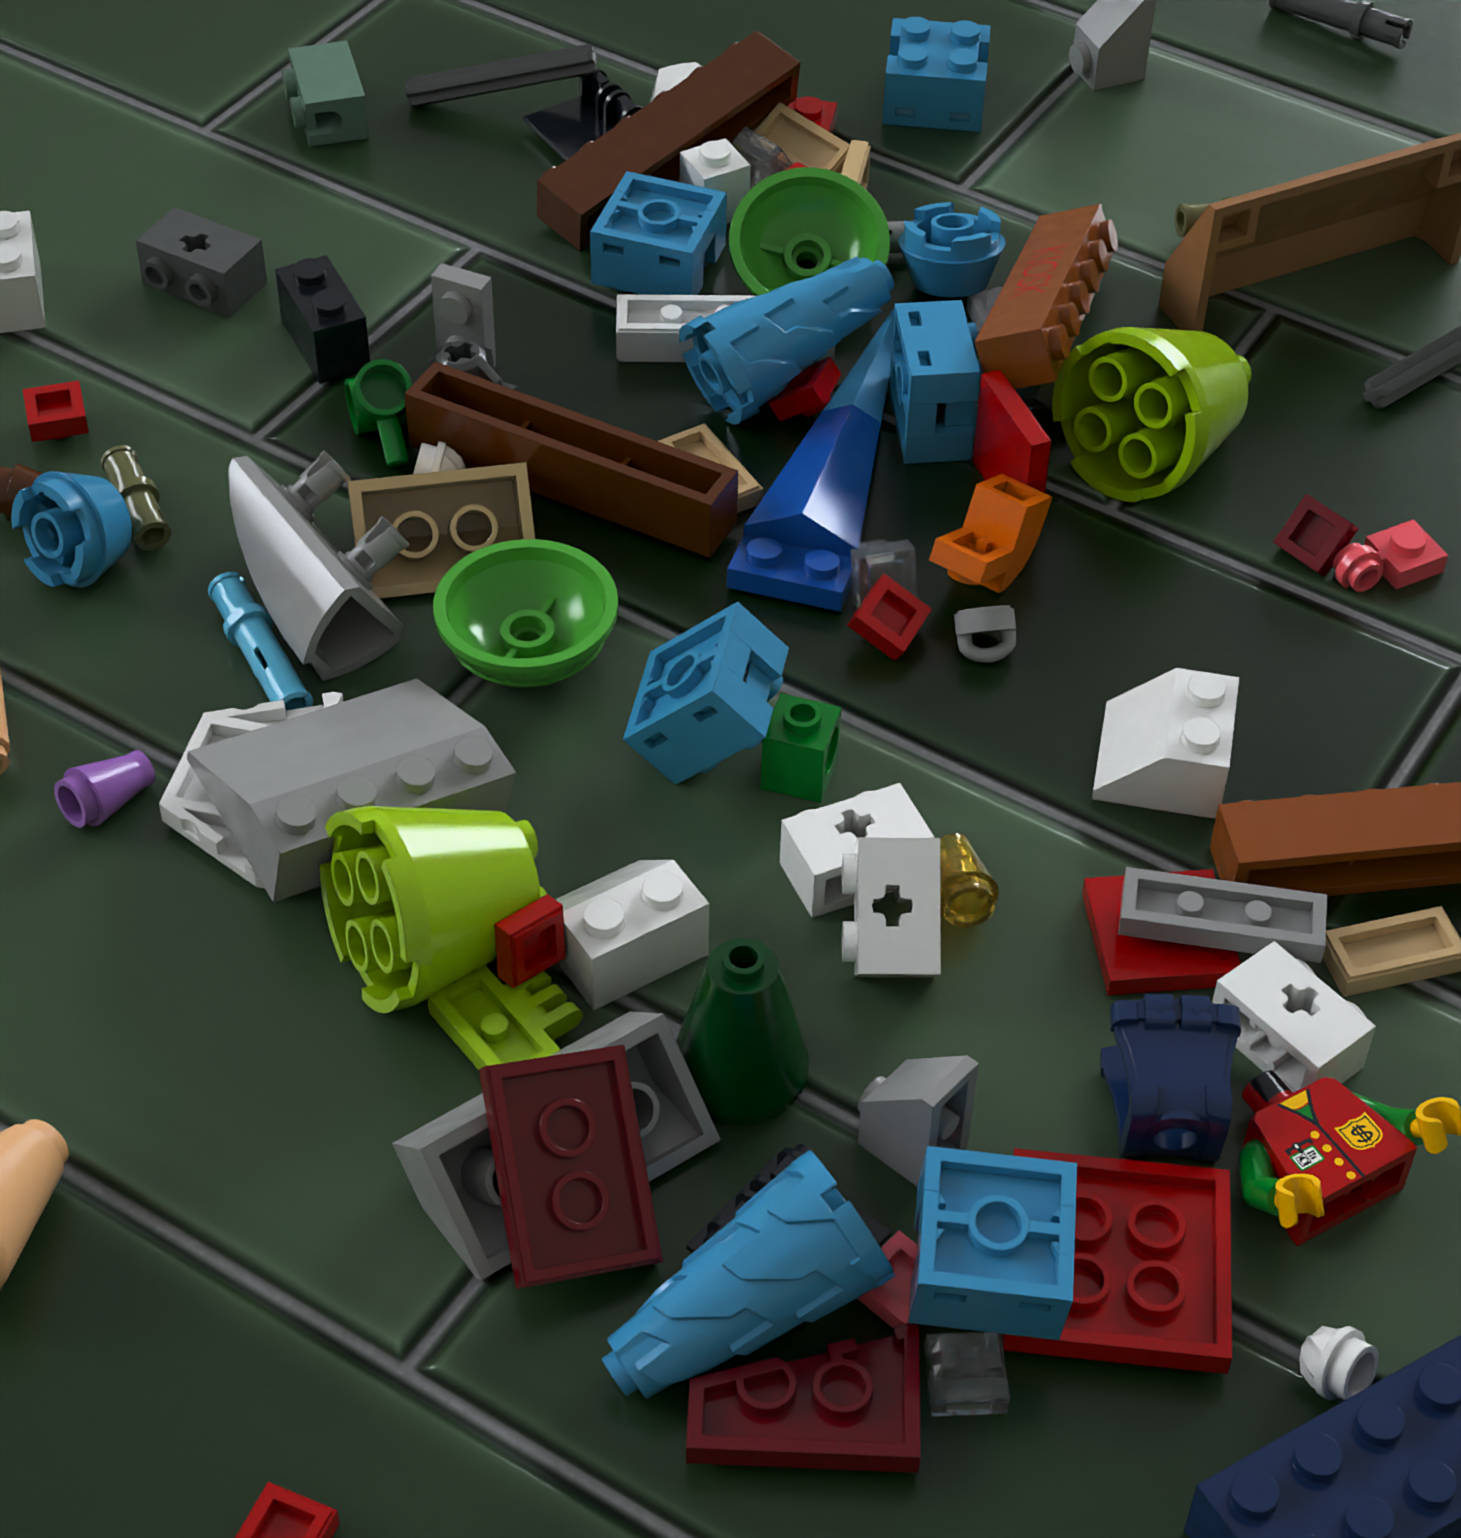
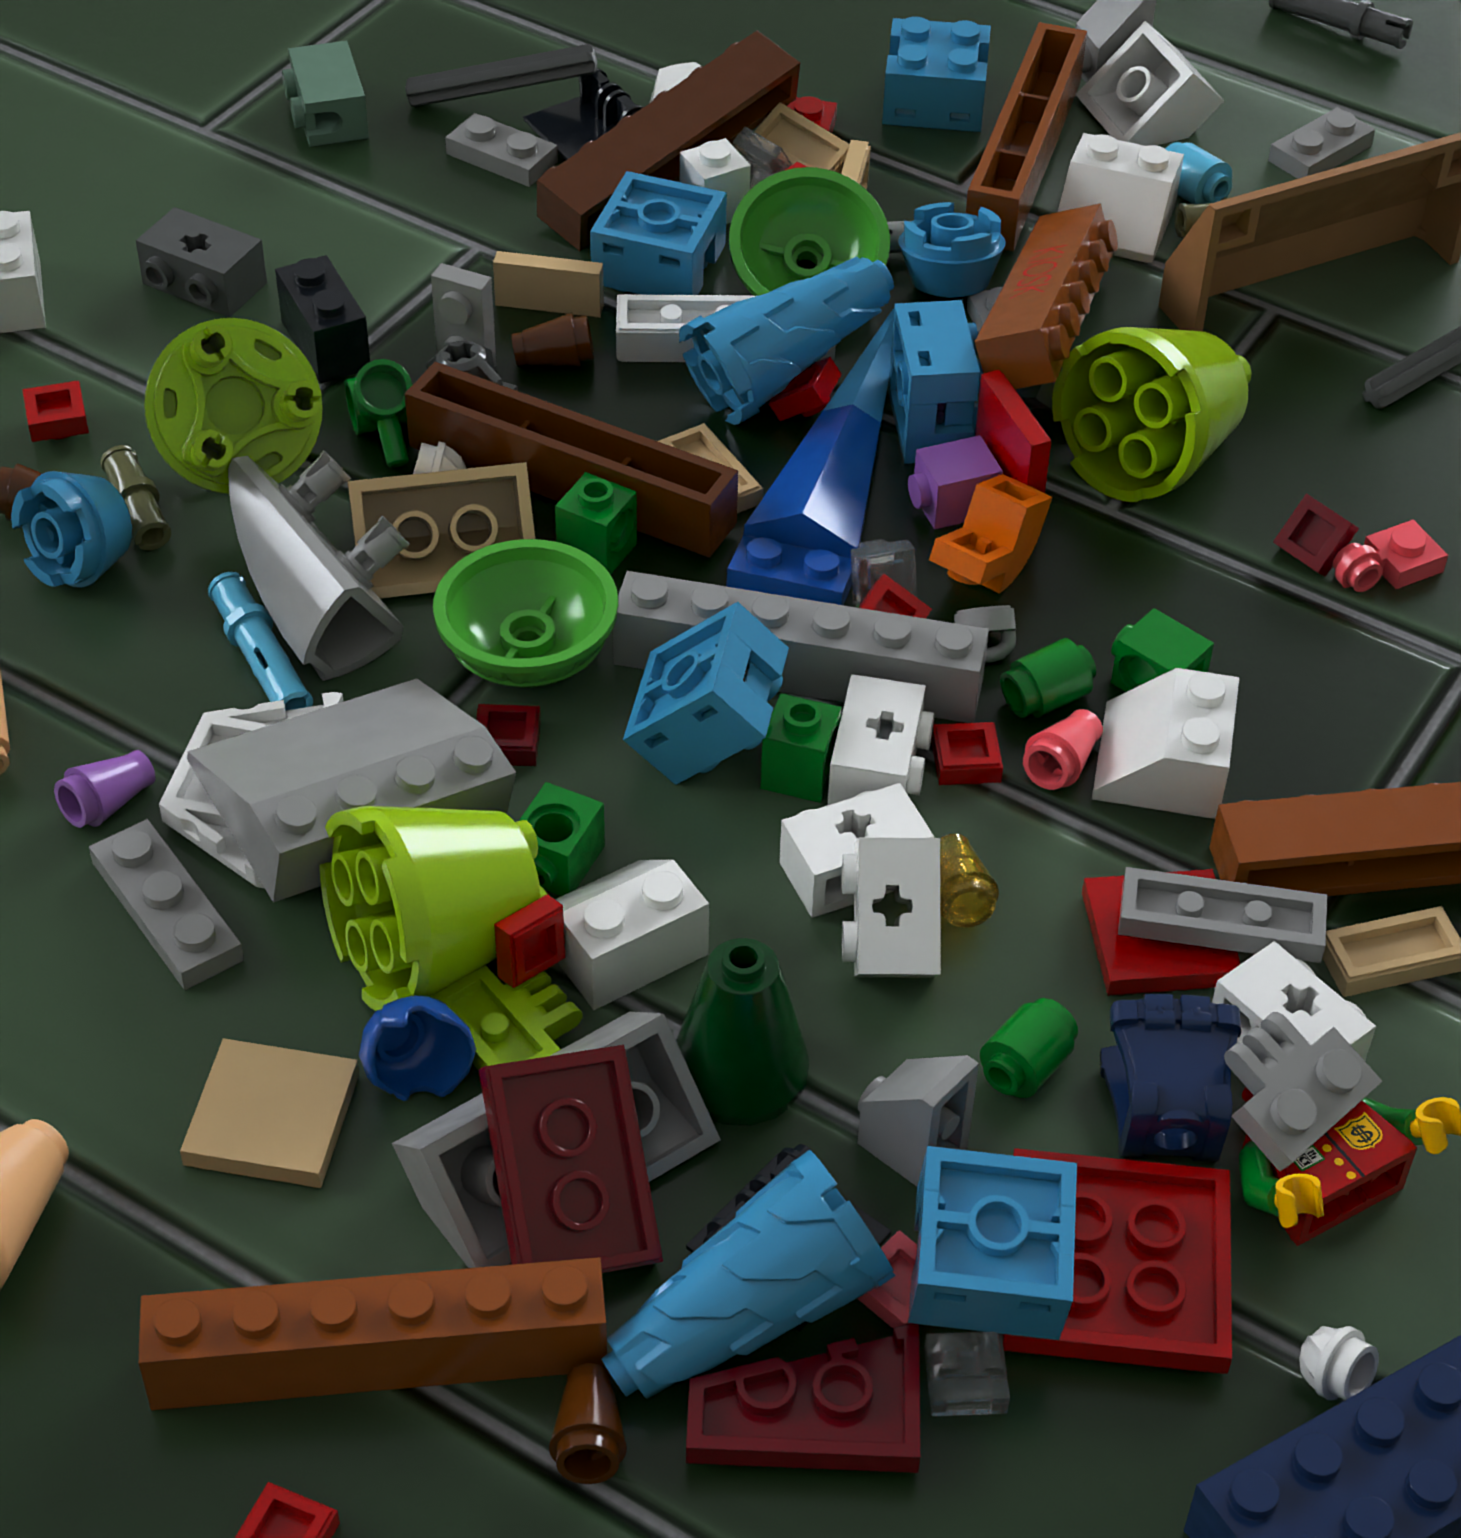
(166, 904): none -> light grey plate
(229, 395): none -> lime piece
(270, 1113): none -> tan tile
(371, 1333): none -> dark orange brick
(416, 1047): none -> blue hair
(501, 149): none -> light grey plate
(514, 730): none -> dark red tile
(548, 284): none -> tan tile
(555, 343): none -> reddish brown cone
(568, 836): none -> green brick
(588, 1427): none -> reddish brown cone
(598, 520): none -> green brick
(823, 640): none -> light grey brick
(880, 738): none -> white brick
(947, 478): none -> medium lavender brick
(966, 753): none -> red tile
(1028, 128): none -> dark orange brick
(1029, 1047): none -> green brick
(1048, 678): none -> green brick
(1060, 752): none -> coral cone
(1133, 186): none -> white slope
(1149, 92): none -> white slope
(1156, 647): none -> green brick
(1203, 175): none -> medium azure brick
(1295, 1086): none -> light grey hinge
(1321, 144): none -> light grey plate

